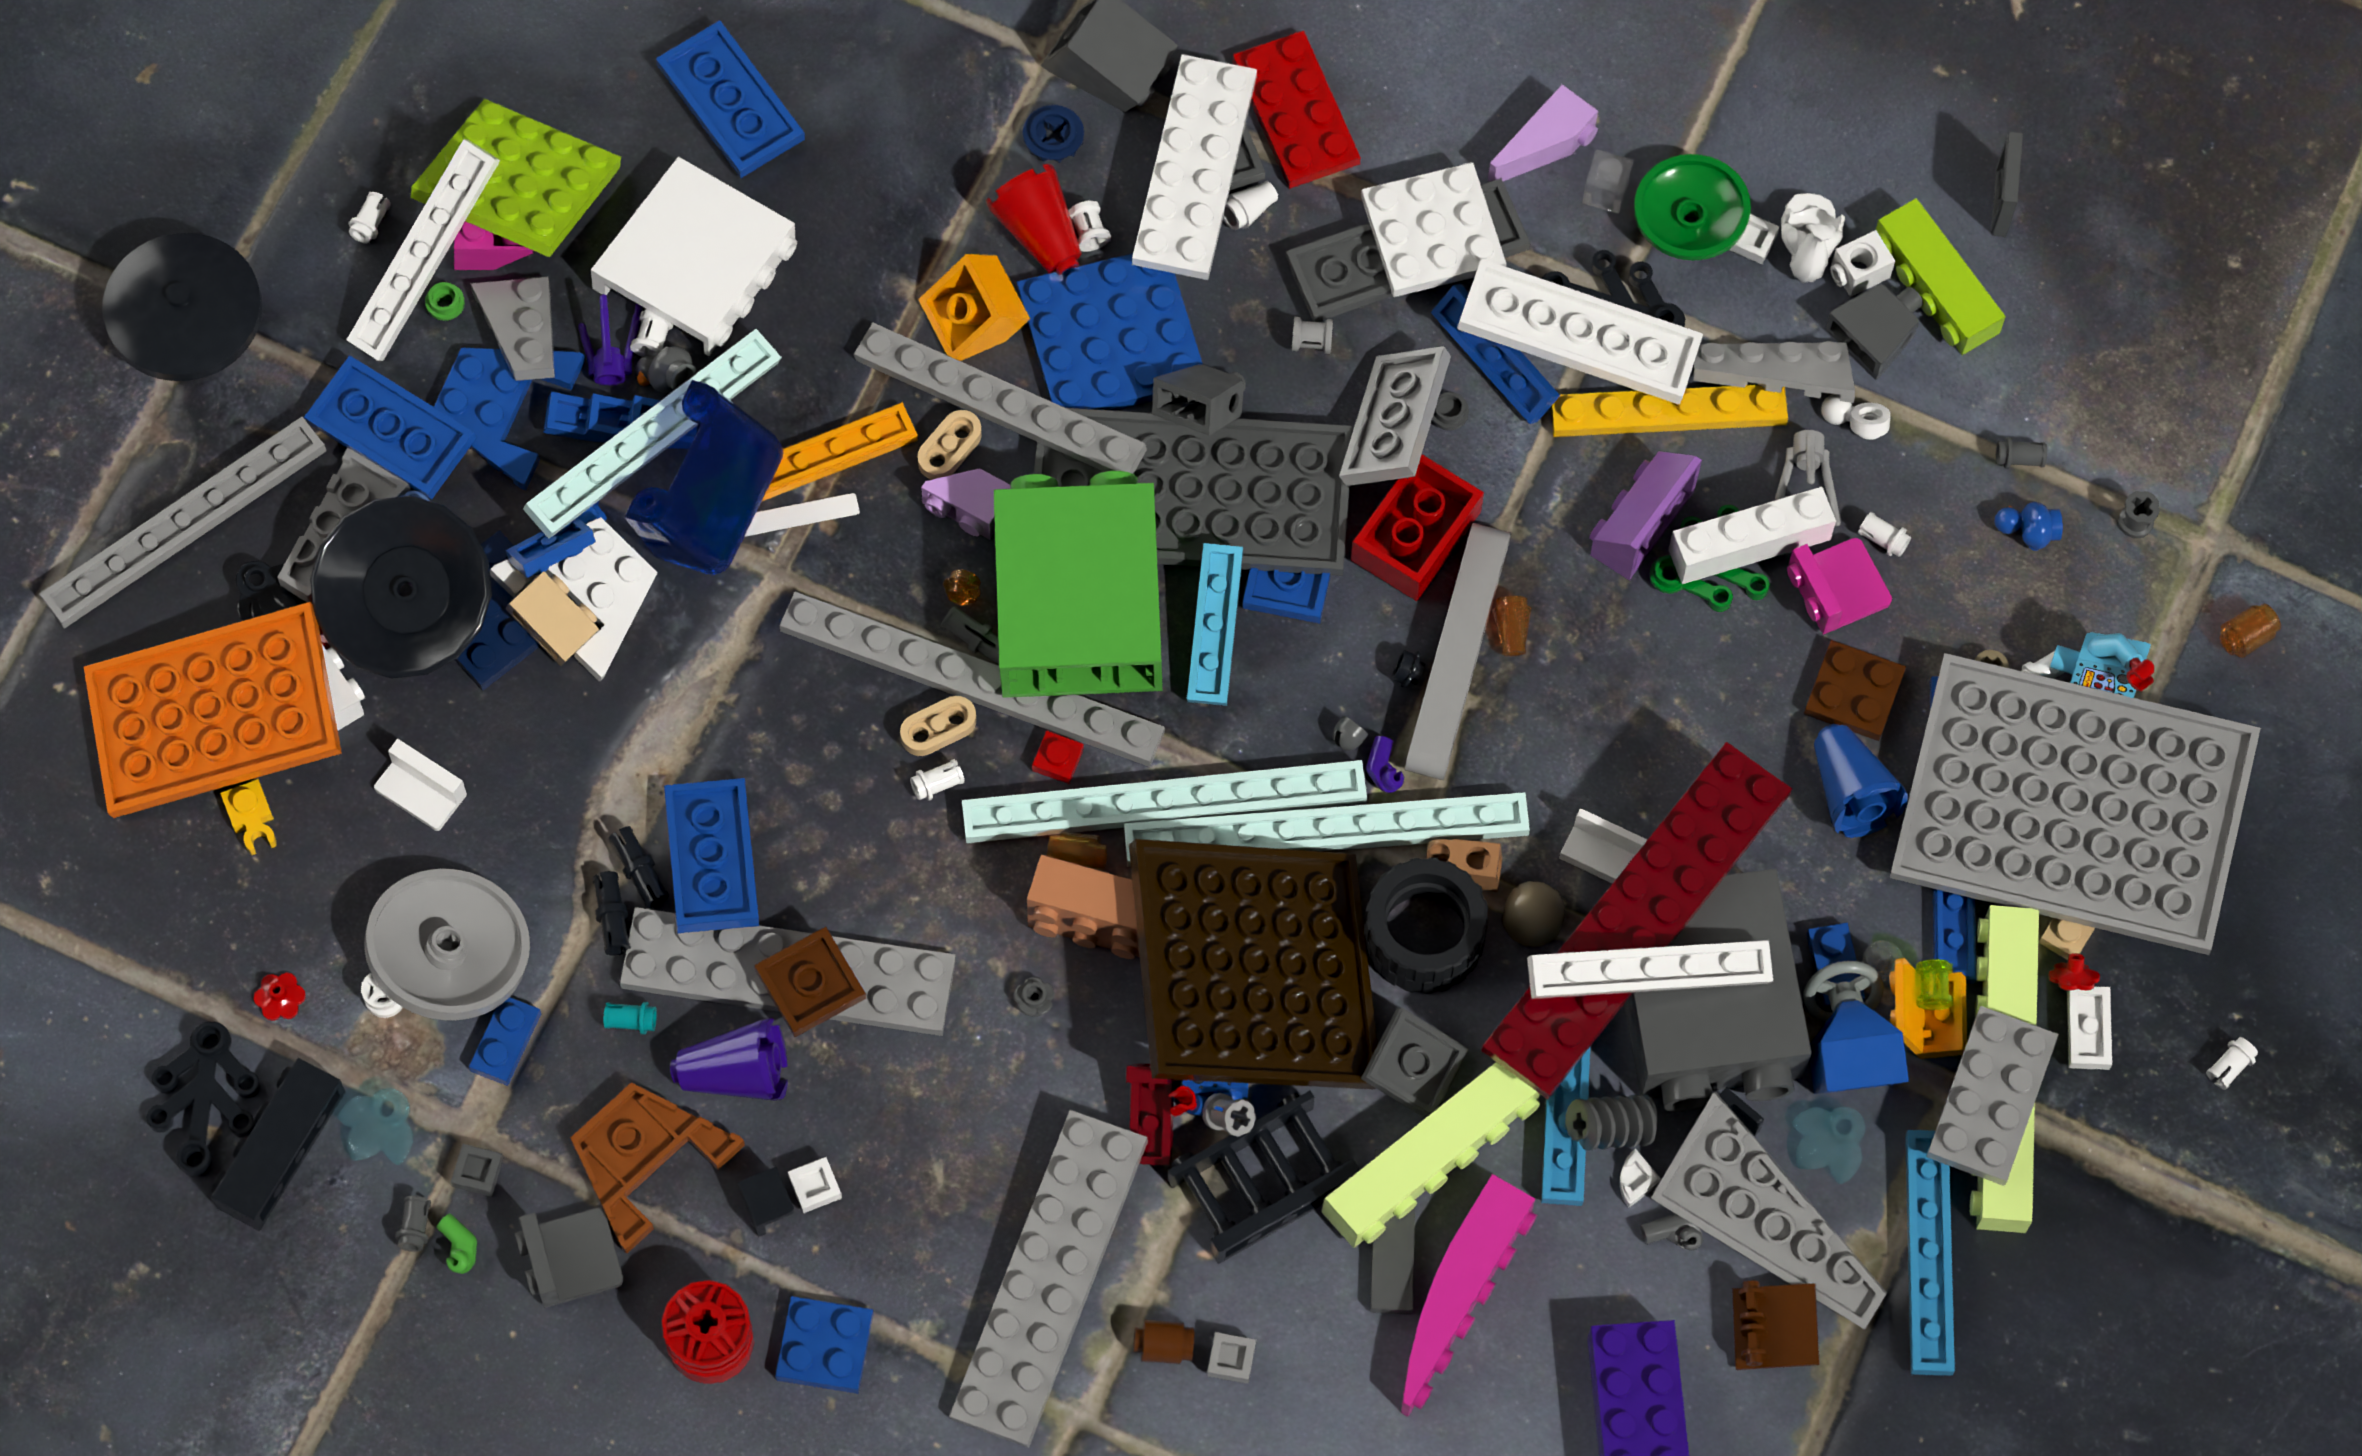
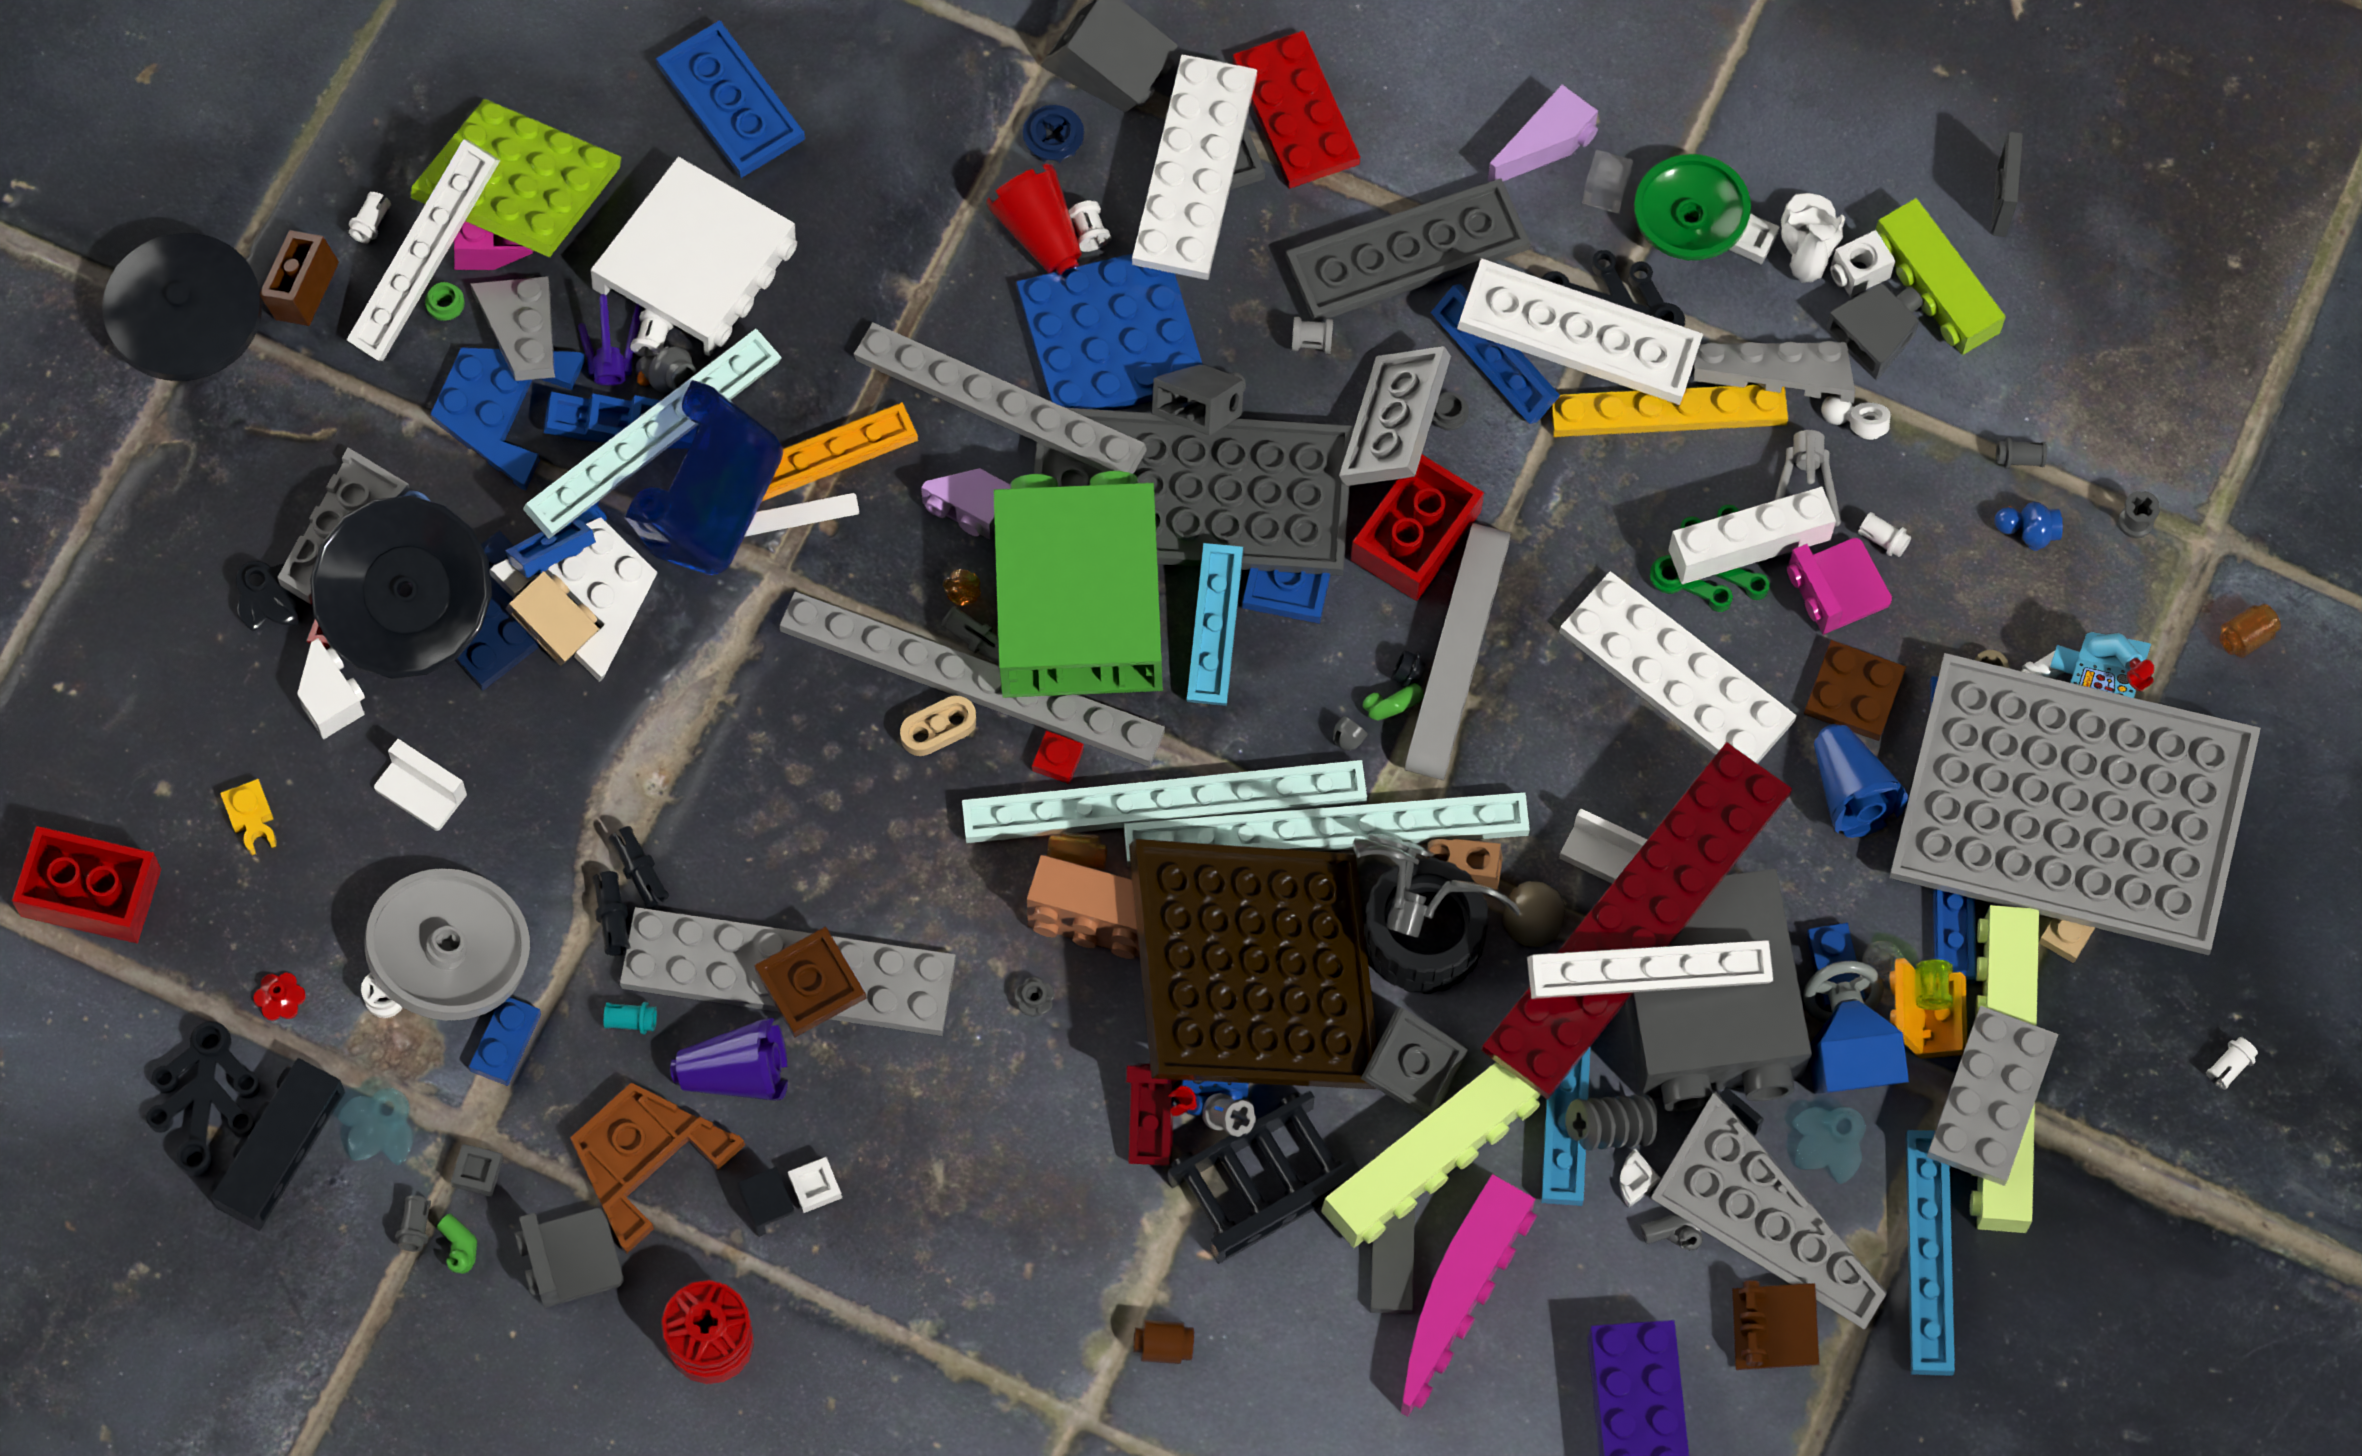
(86, 884): none -> red brick
(182, 522): light grey plate -> none
(212, 710): orange plate -> none
(299, 278): none -> reddish brown brick
(390, 427): blue plate -> none
(711, 855): blue plate -> none
(824, 1345): blue plate -> none
(936, 780): white pin -> none
(947, 446): tan plate -> none
(973, 306): light orange slope -> none
(1048, 1279): light grey plate -> none
(1231, 1357): light grey plate -> none
(1248, 204): white cone -> none
(1380, 769): dark purple arm -> none
(1394, 704): none -> bright green arm
(1408, 907): none -> dark grey plant
(1432, 228): white plate -> none
(1512, 623): clear orange cone -> none
(1644, 511): medium lavender slope -> none
(1675, 671): none -> white plate
(2074, 974): red plant -> none
(2089, 1028): white plate -> none

